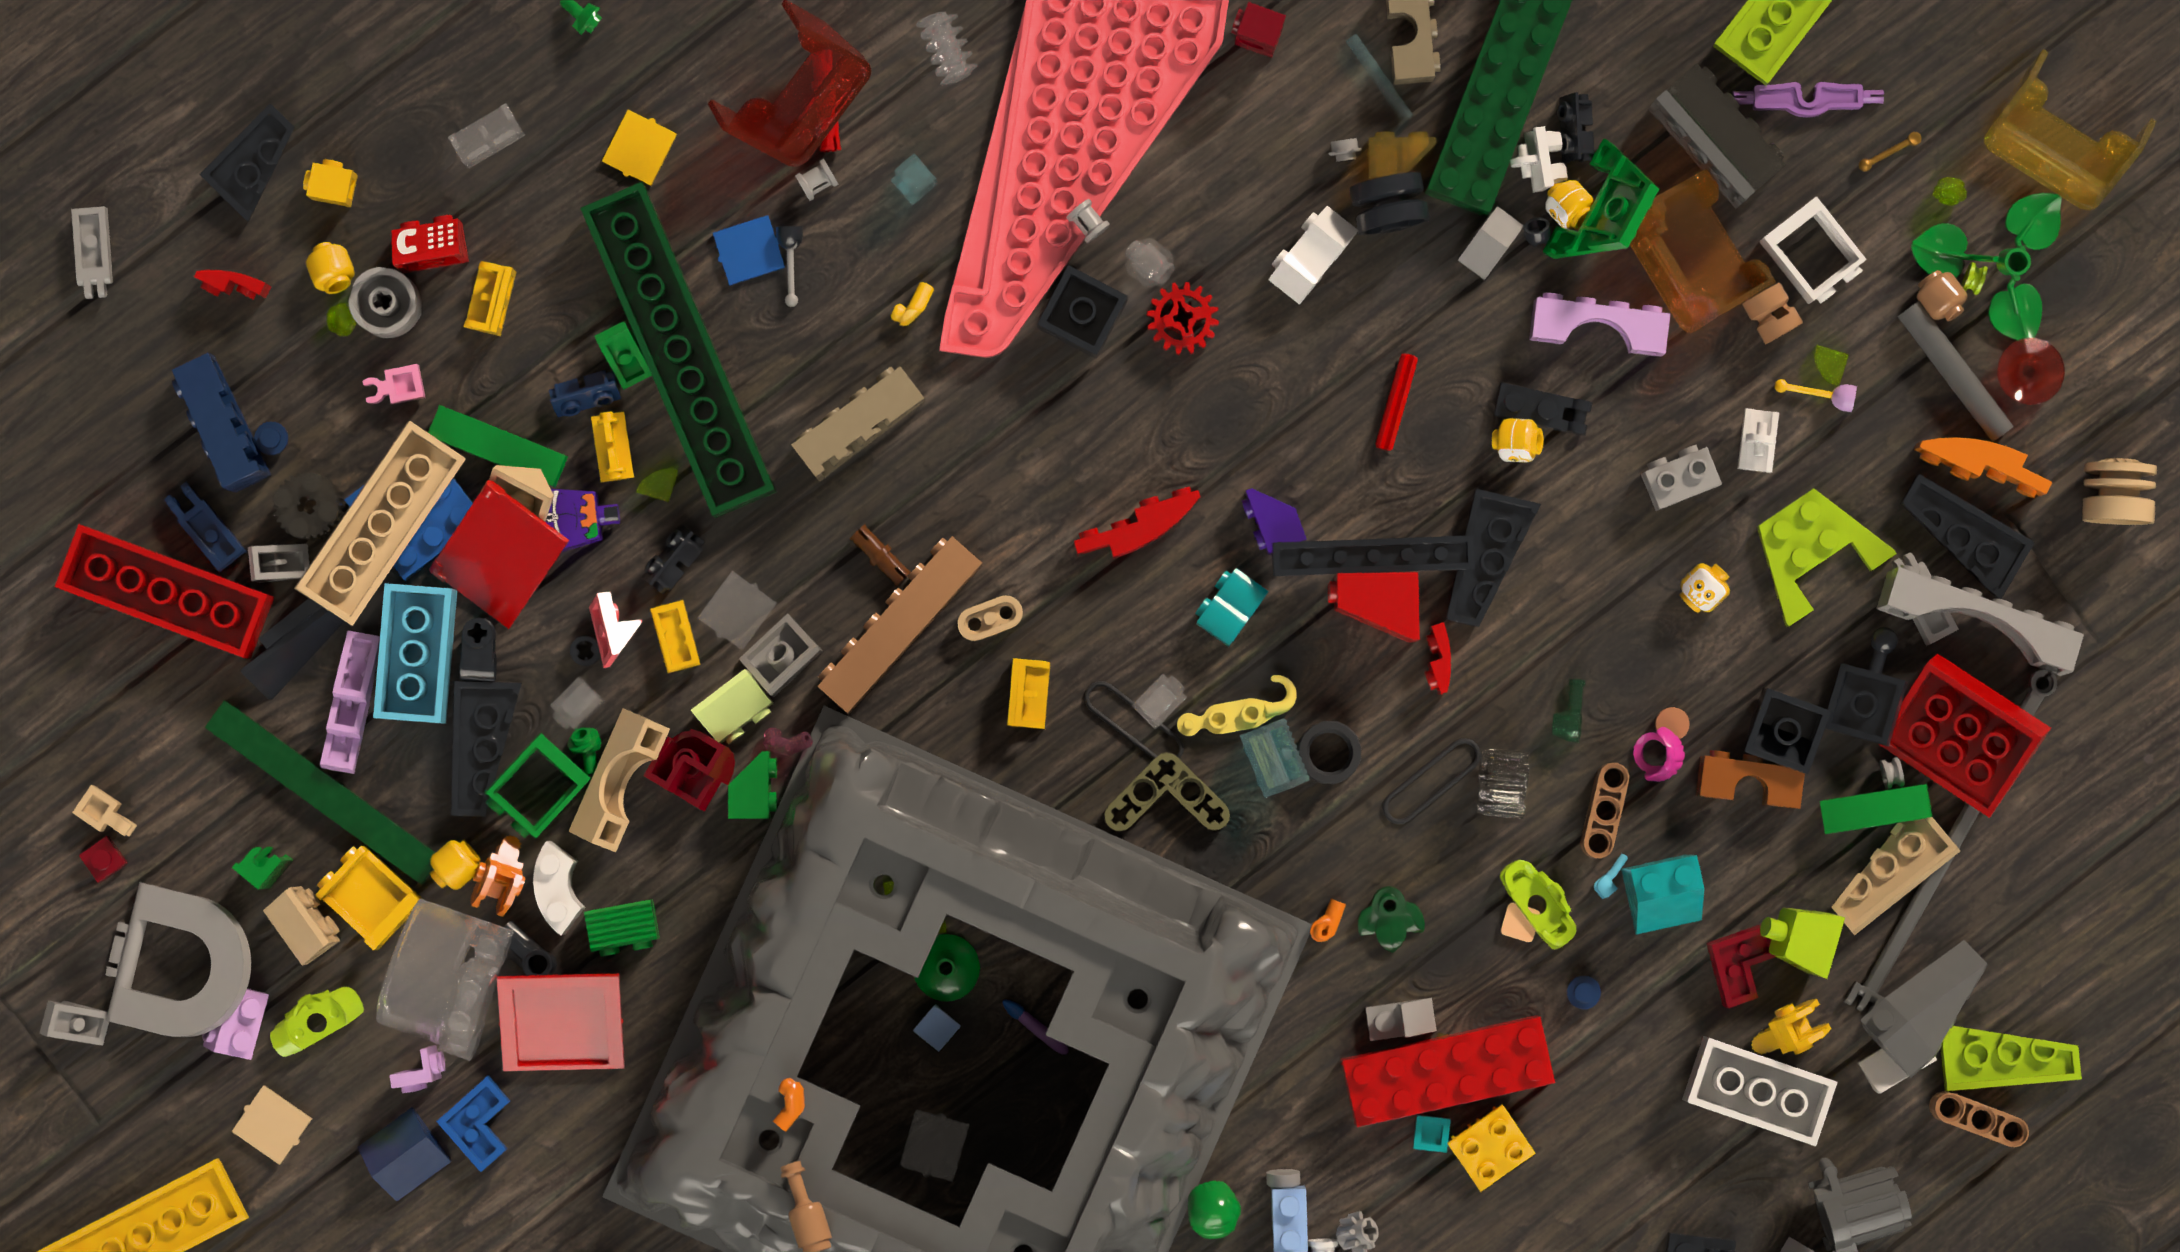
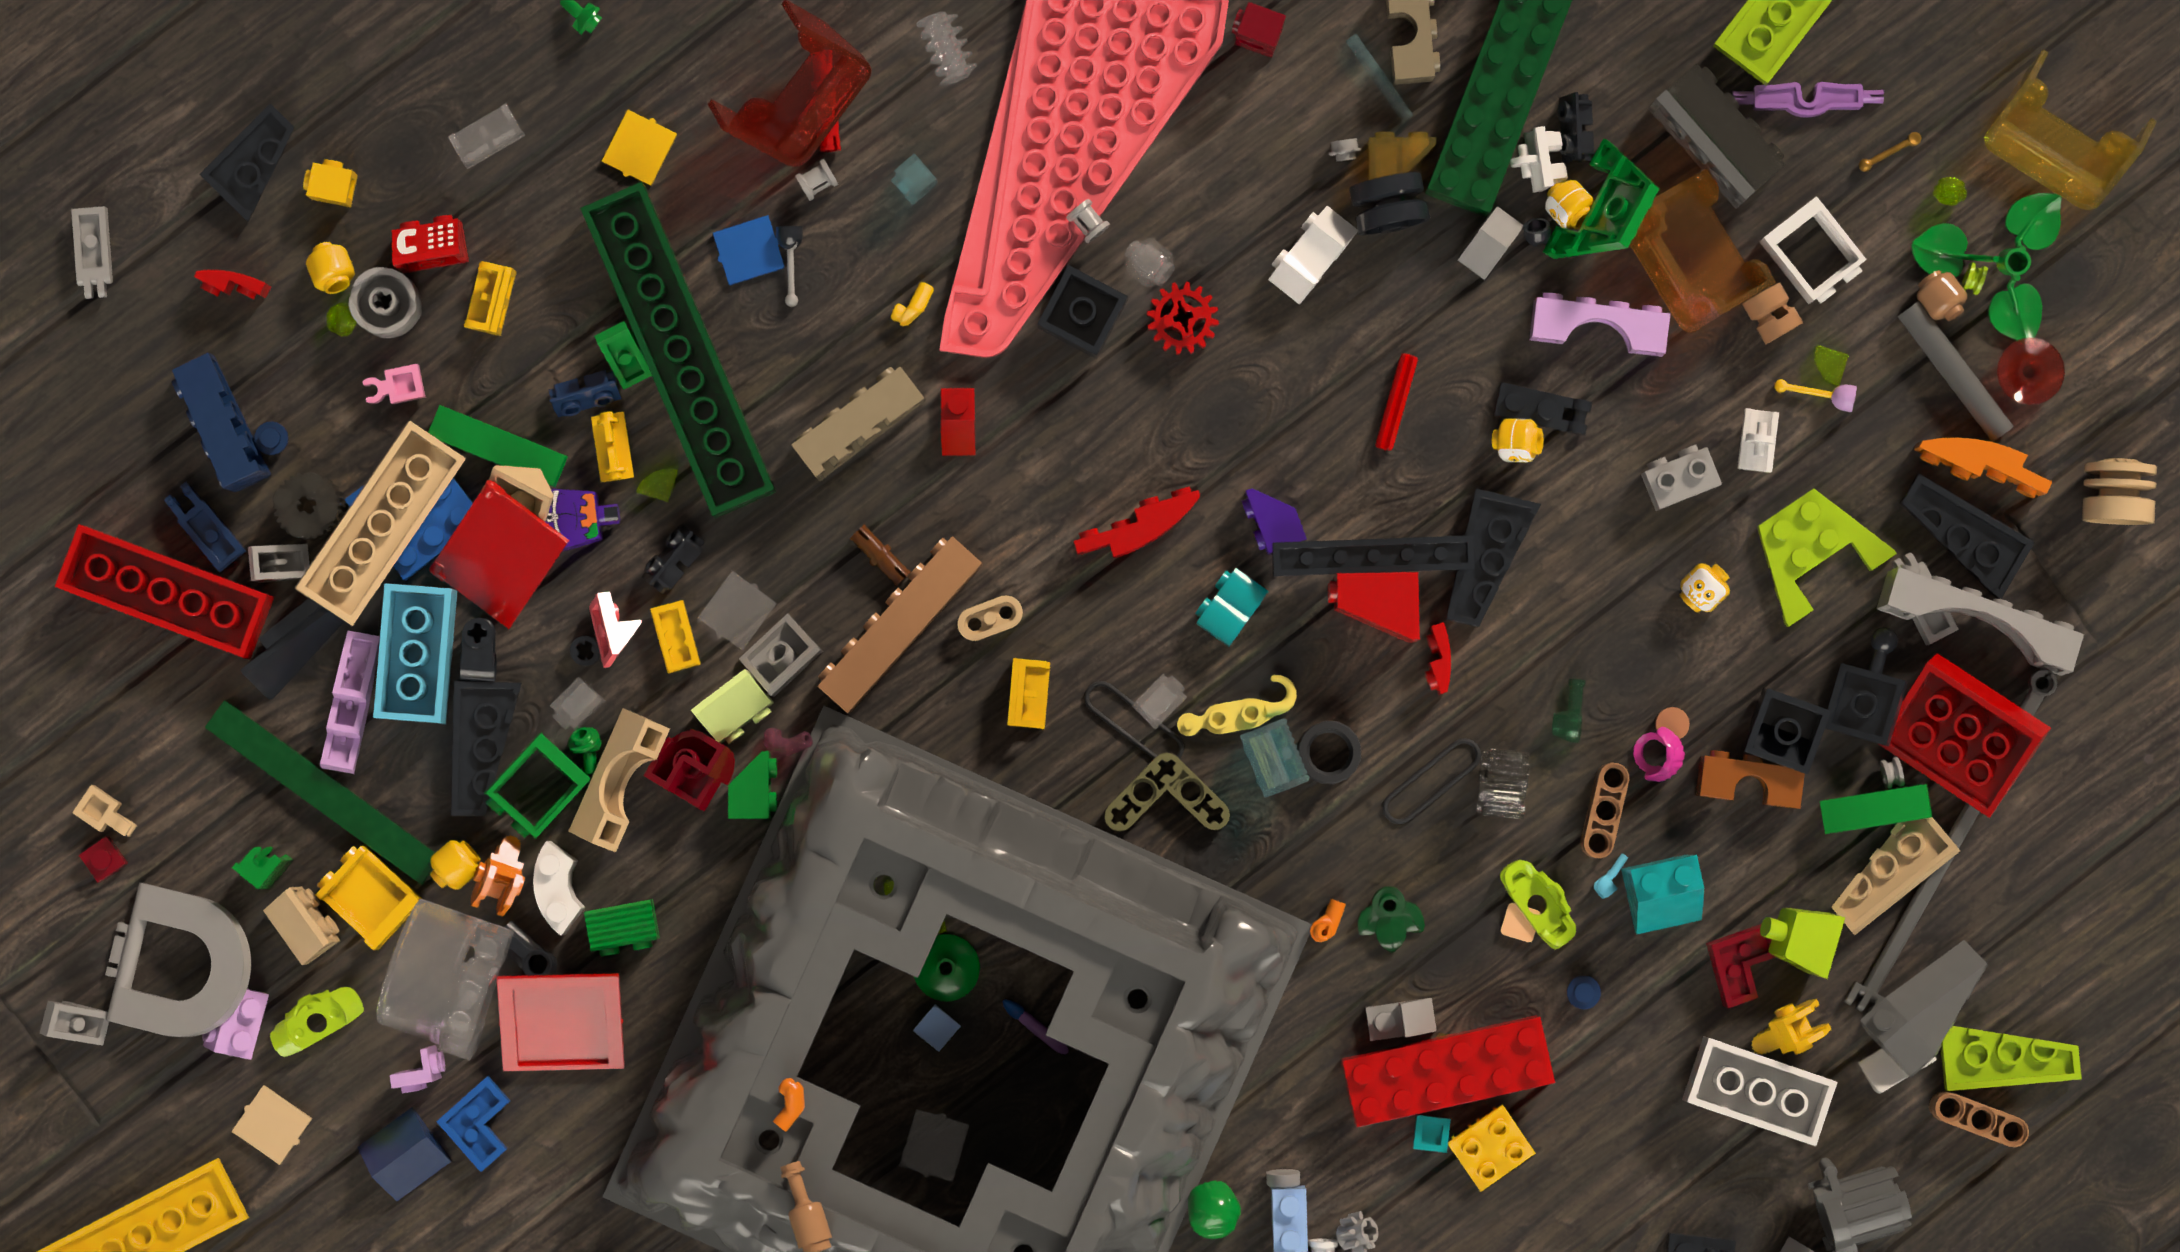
(958, 421): none -> red slope

